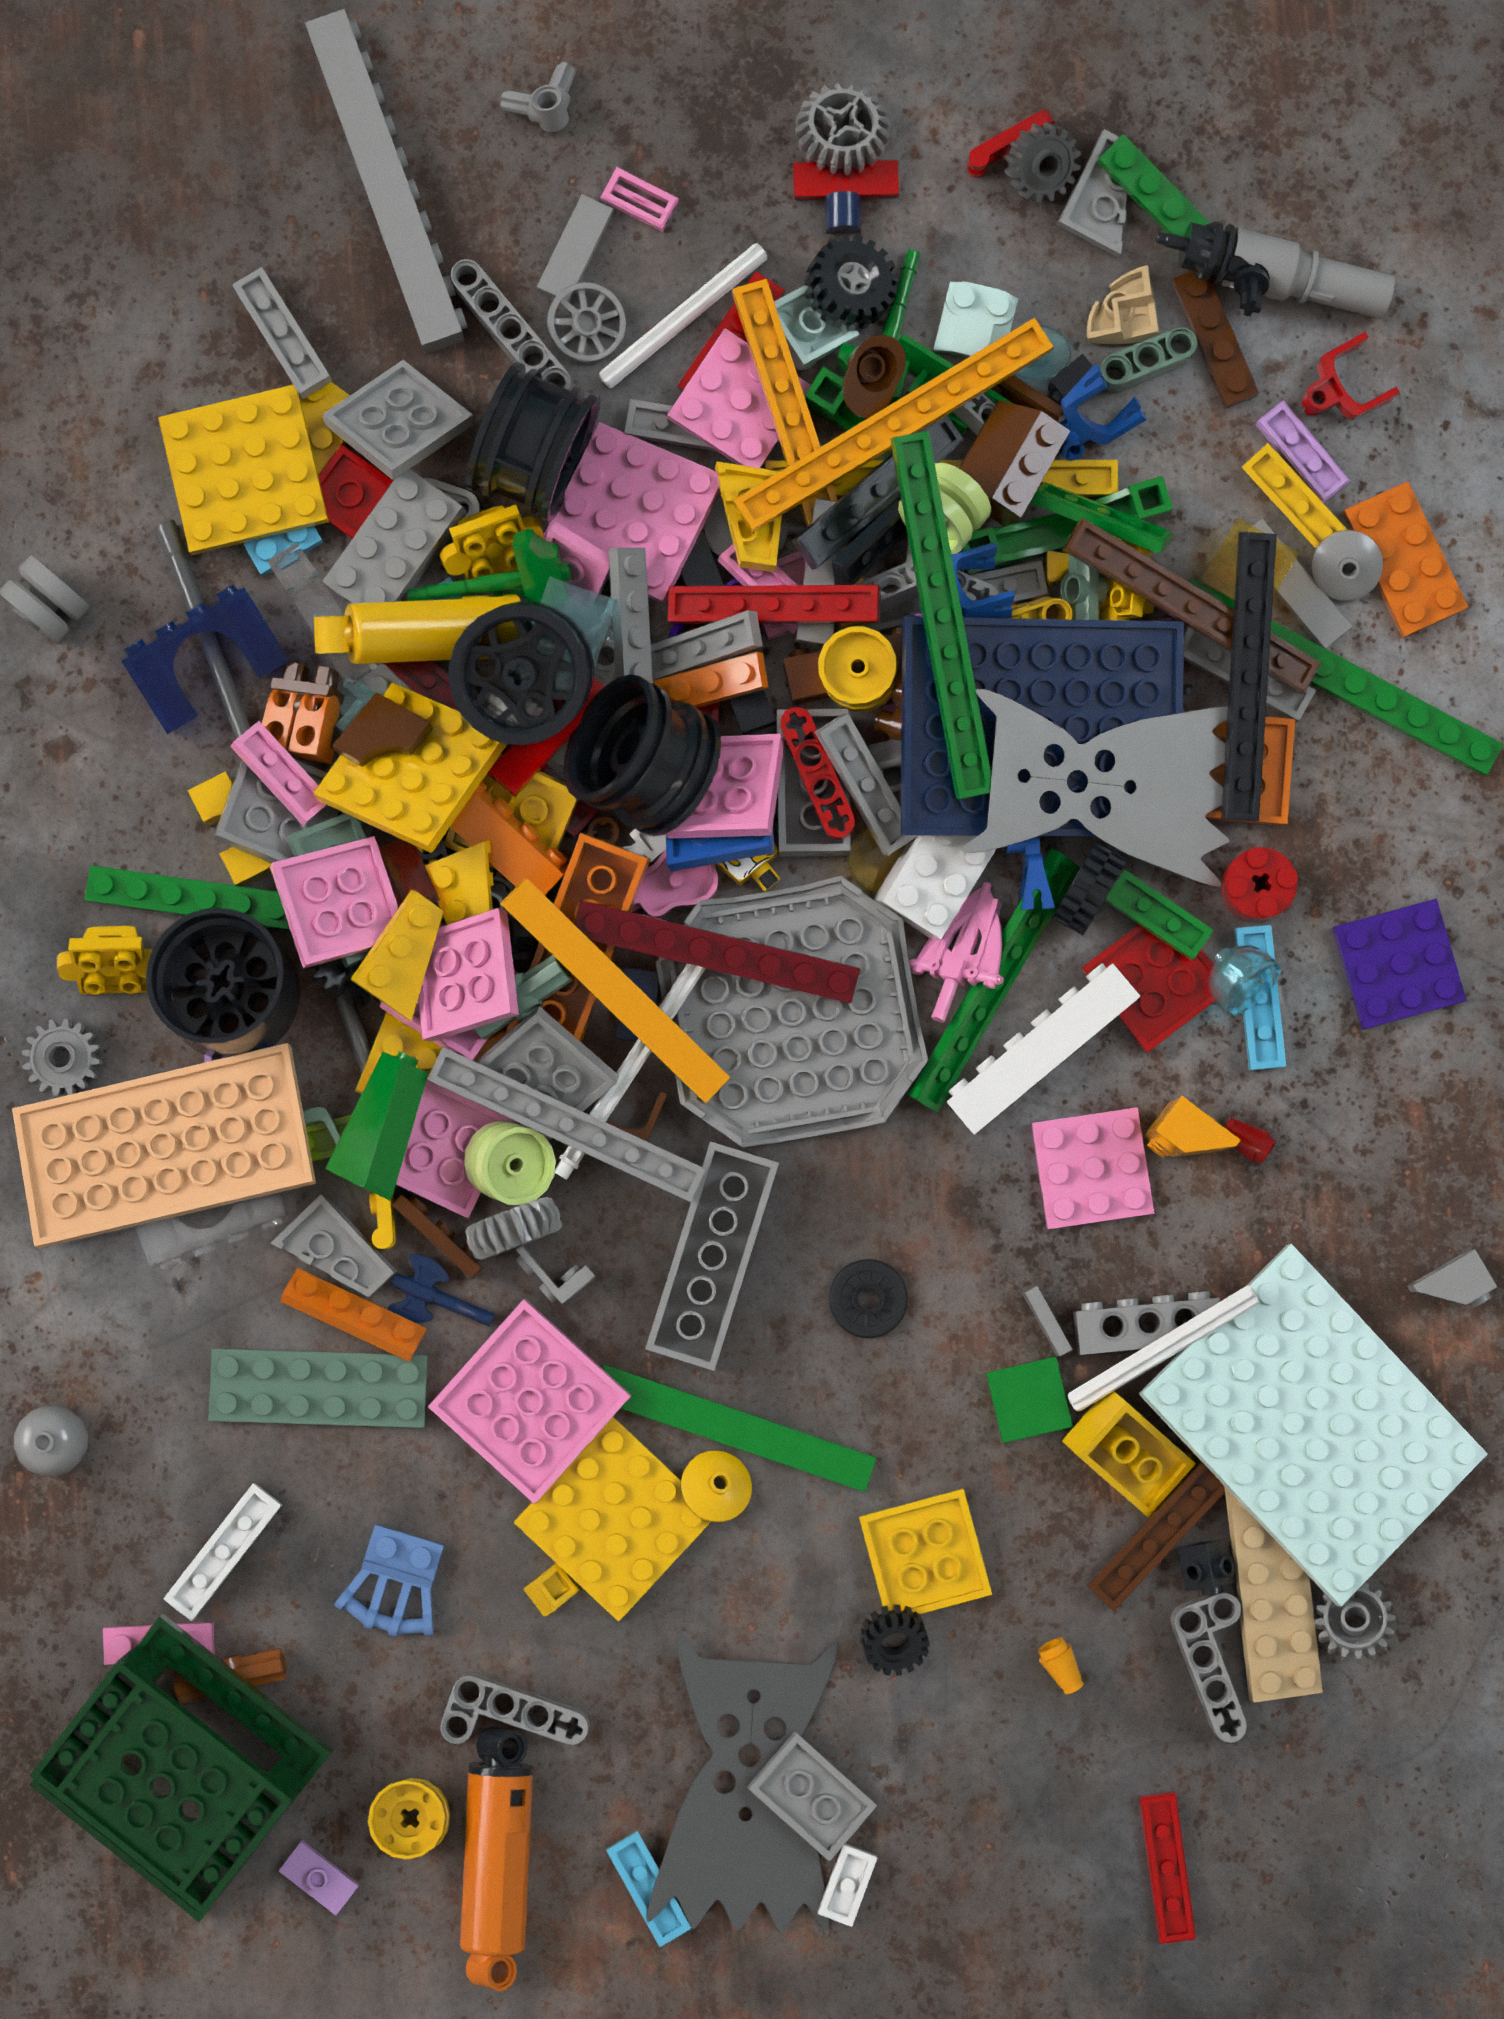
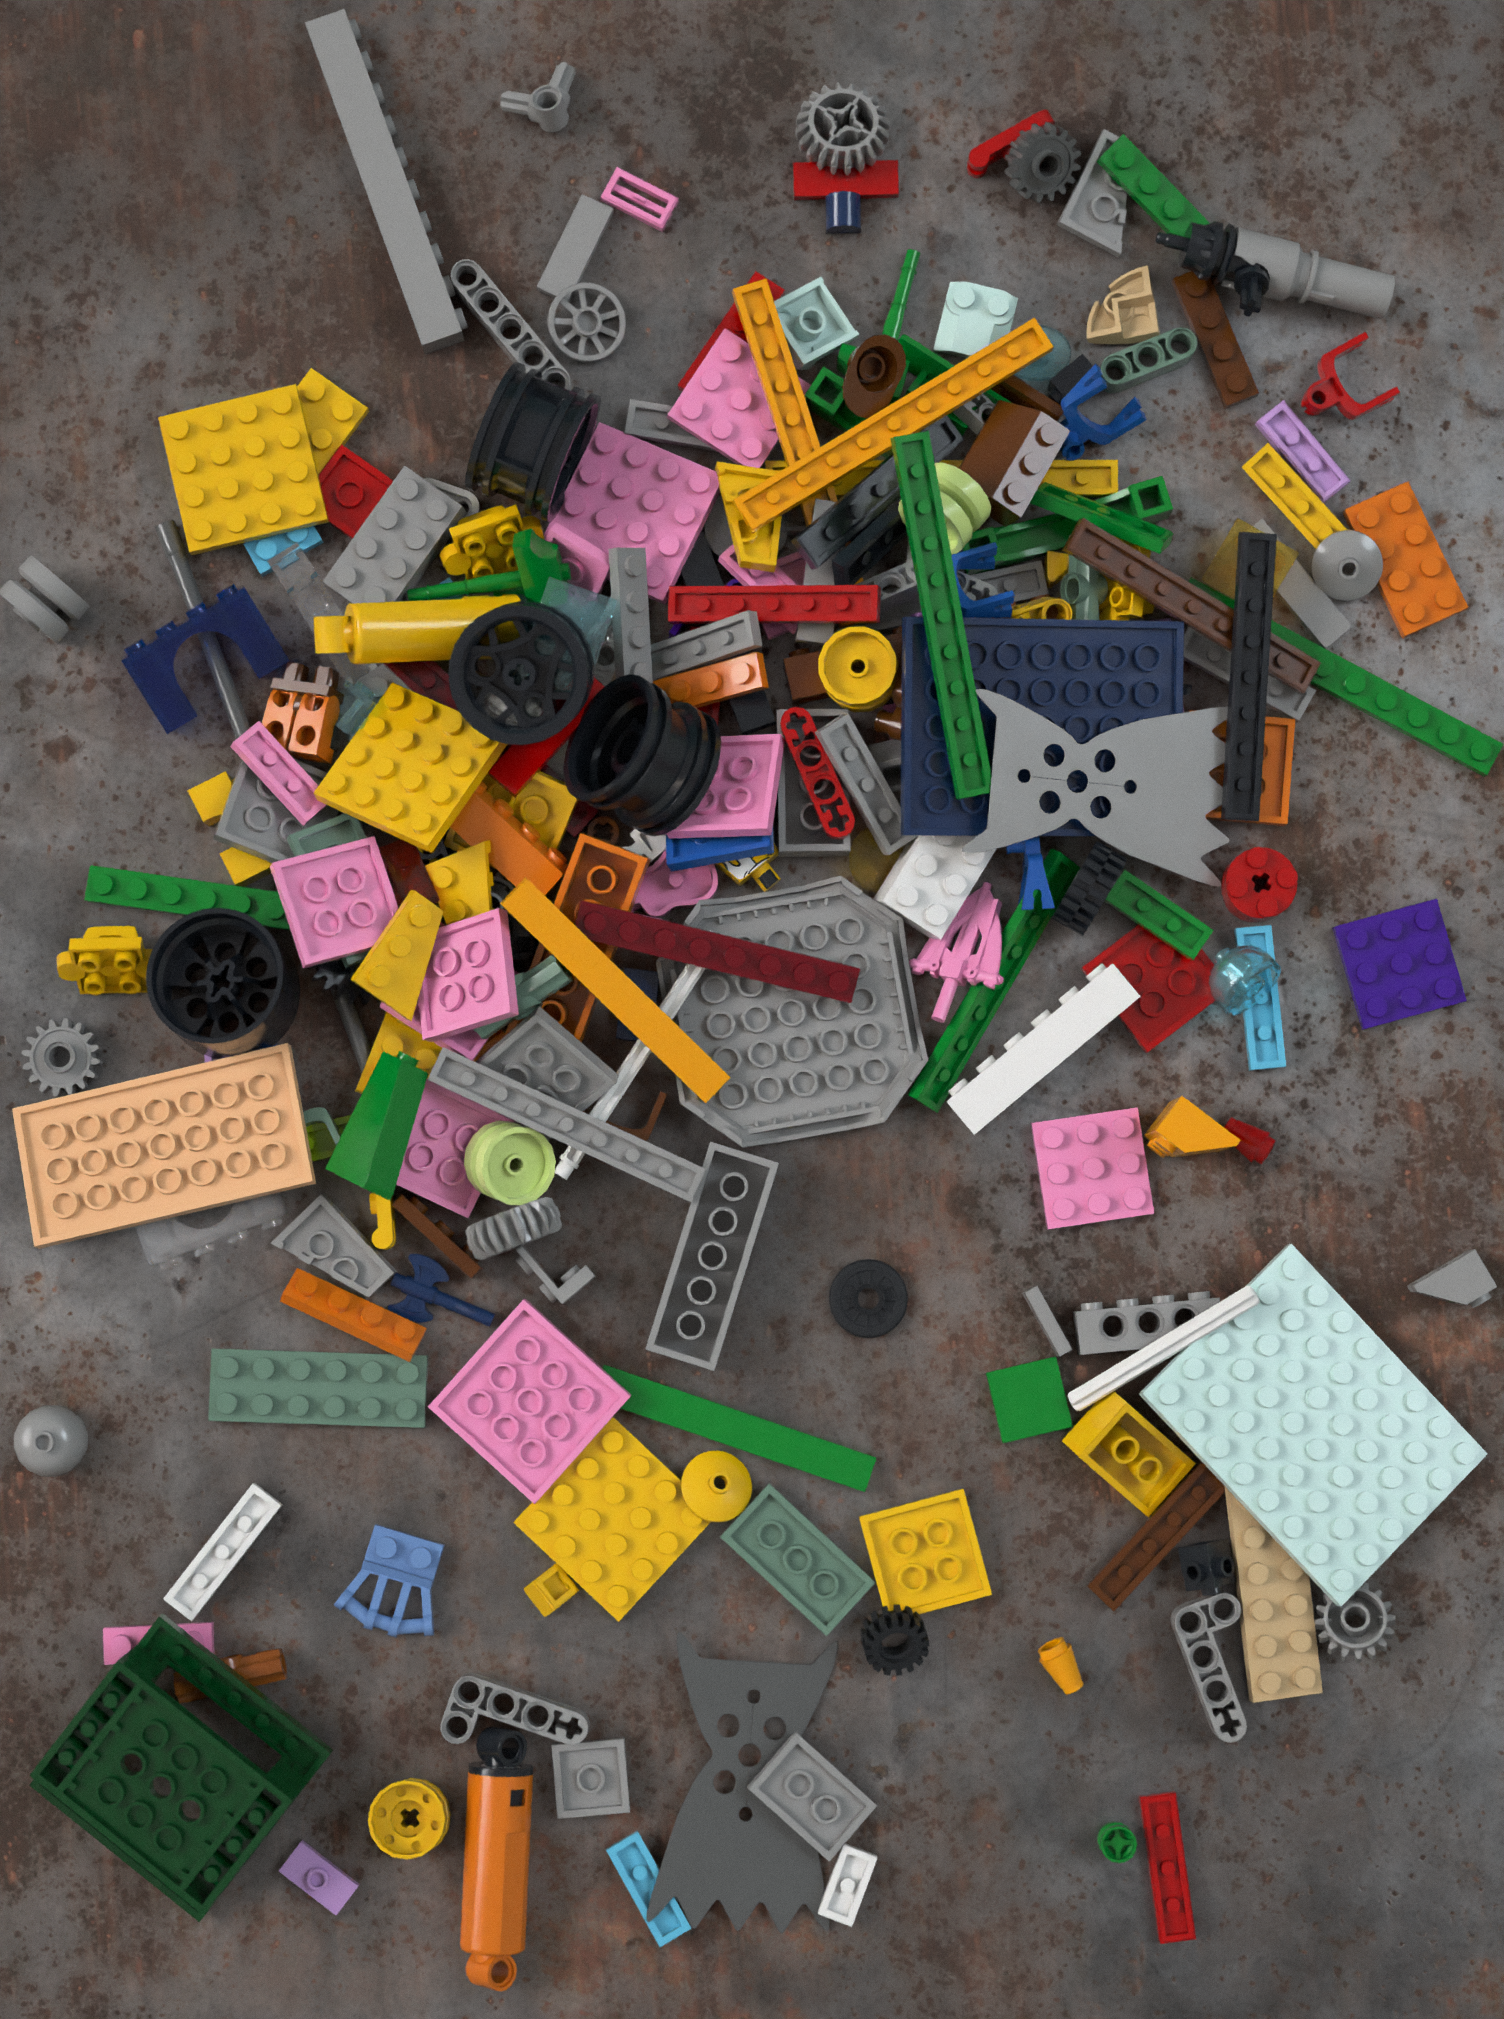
(282, 333): light grey plate -> none
(382, 729): reddish brown tile -> none
(398, 419): light grey plate -> none
(591, 1778): none -> light grey plate
(683, 315): white axle -> none
(797, 1559): none -> sand green plate
(868, 278): black wheel -> none
(1119, 1848): none -> green wheel

